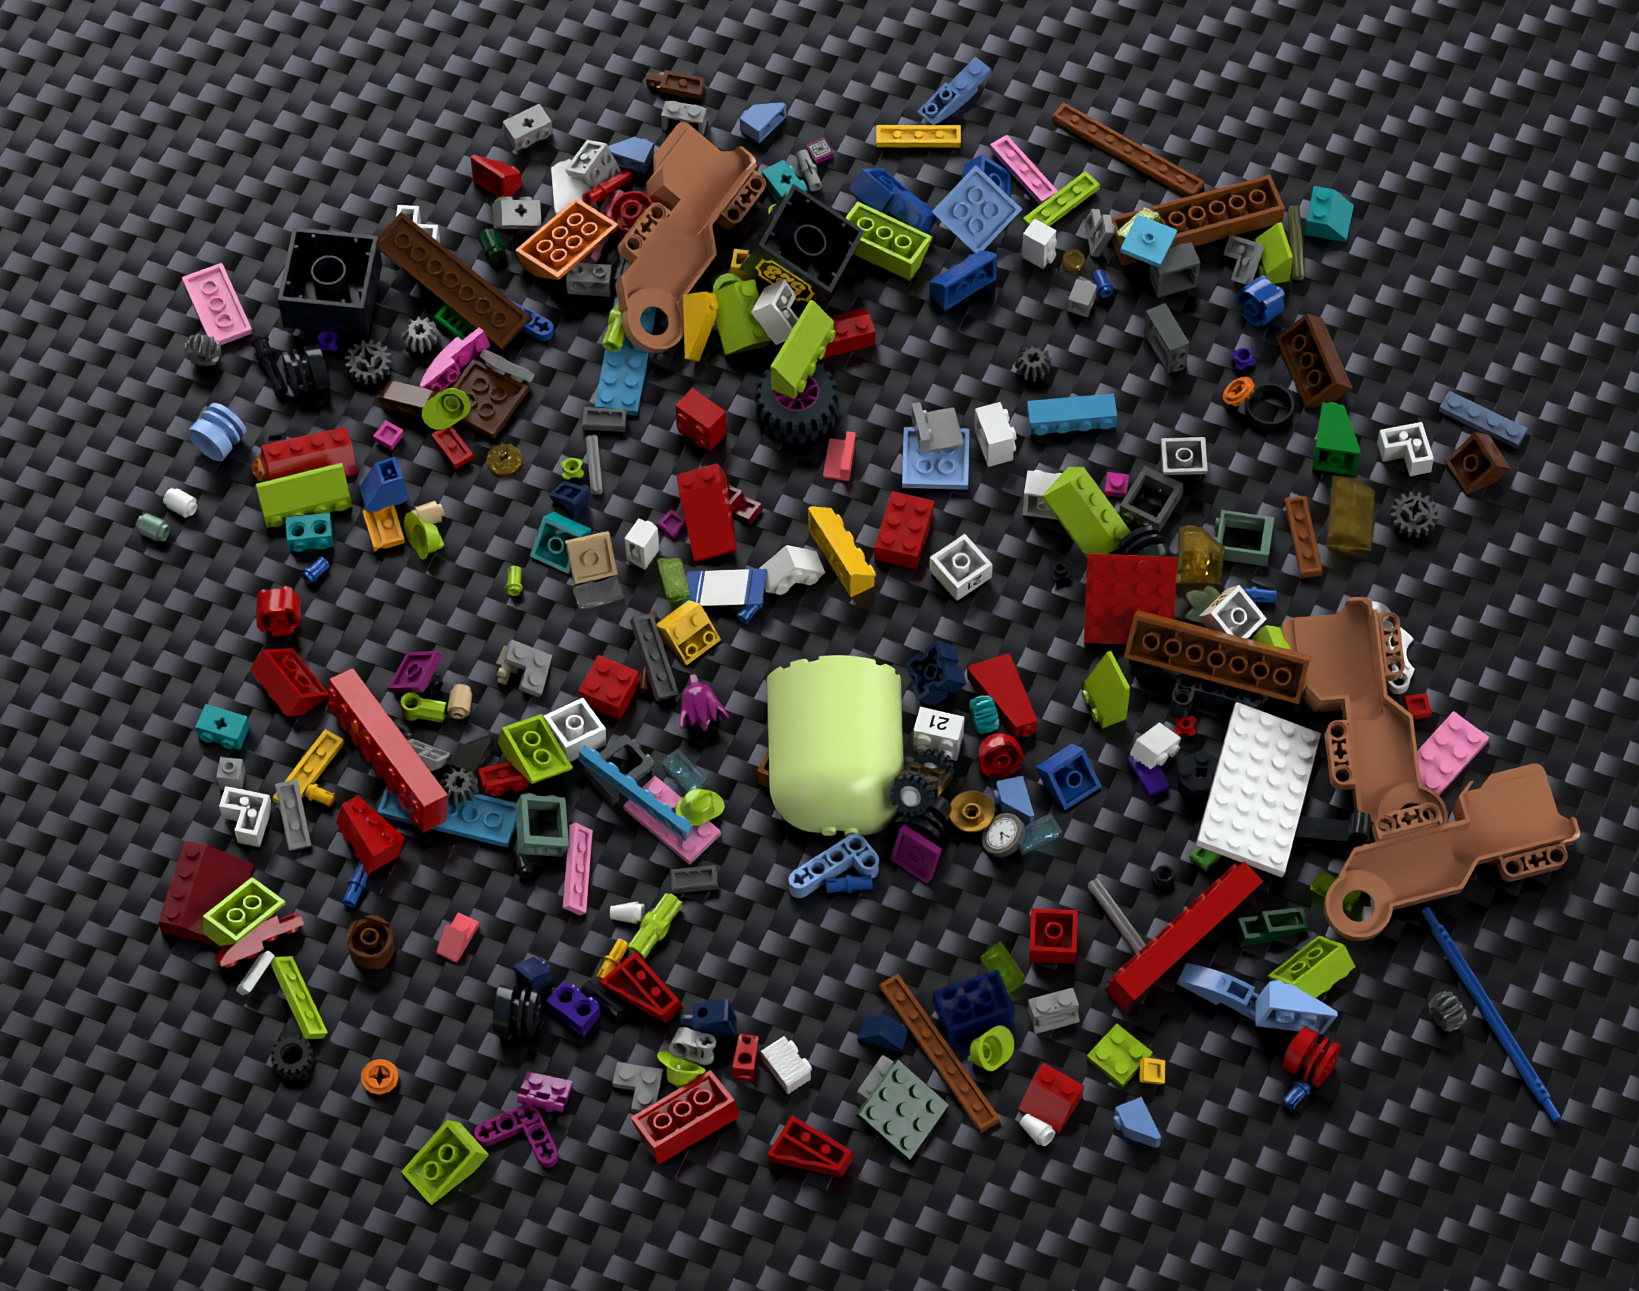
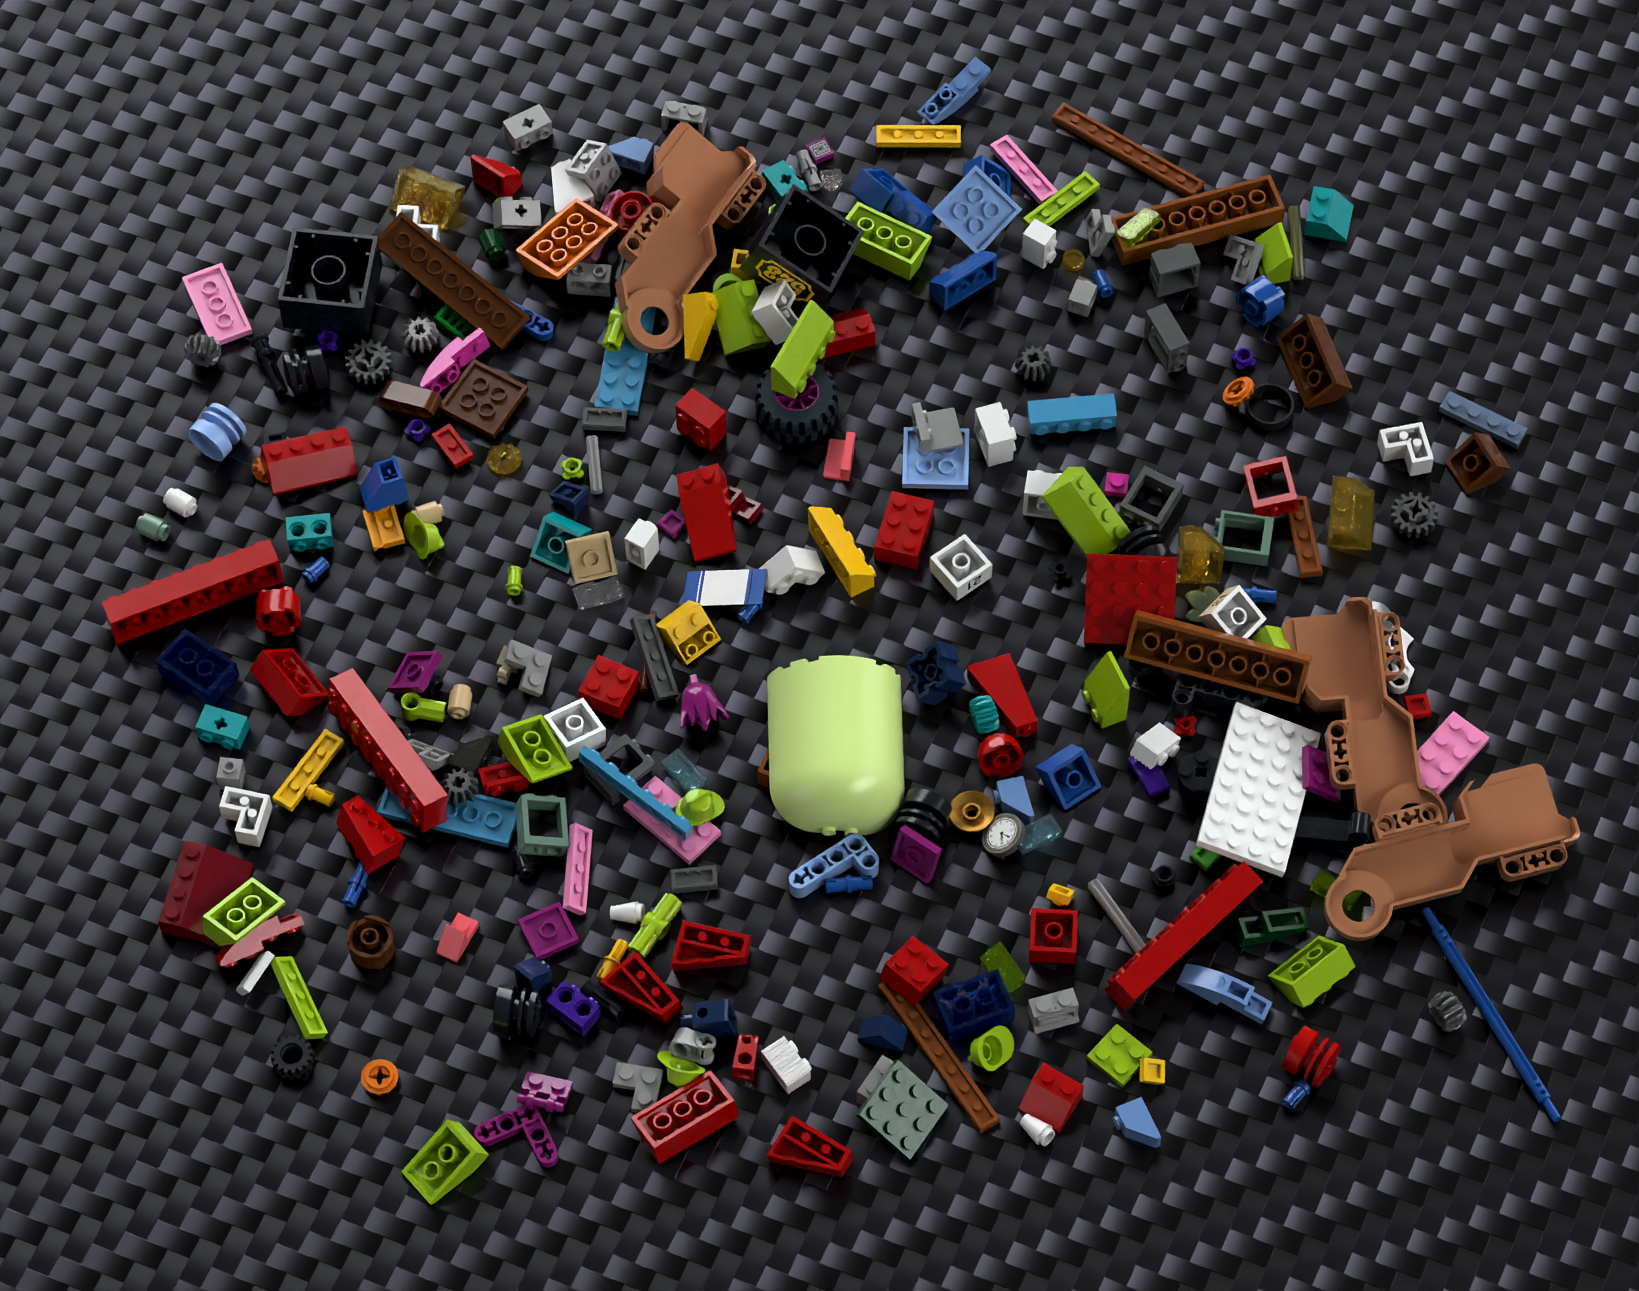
(192, 591): none -> red brick
(197, 668): none -> clear blue brick
(293, 815): light grey tile -> none
(304, 494): lime slope -> none
(388, 435): dark pink plate -> none
(413, 426): none -> dark purple plate
(435, 196): none -> clear yellow slope
(446, 408): lime piece -> none
(501, 366): light grey plate -> none
(548, 931): none -> magenta plate
(602, 190): red pin -> none
(673, 579): clear neon green slope -> none
(677, 83): reddish brown hinge -> none
(709, 947): none -> red wedge
(762, 119): medium blue slope -> none
(831, 179): none -> clear tile
(914, 971): none -> red brick
(921, 782): plate -> none
(939, 731): white brick -> none
(1060, 895): none -> yellow plate
(1148, 241): medium azure plate -> none
(1183, 456): light grey slope -> none
(1267, 507): none -> red window
(1291, 1009): light blue slope -> none
(1316, 774): none -> magenta plate
(1335, 442): green slope -> none

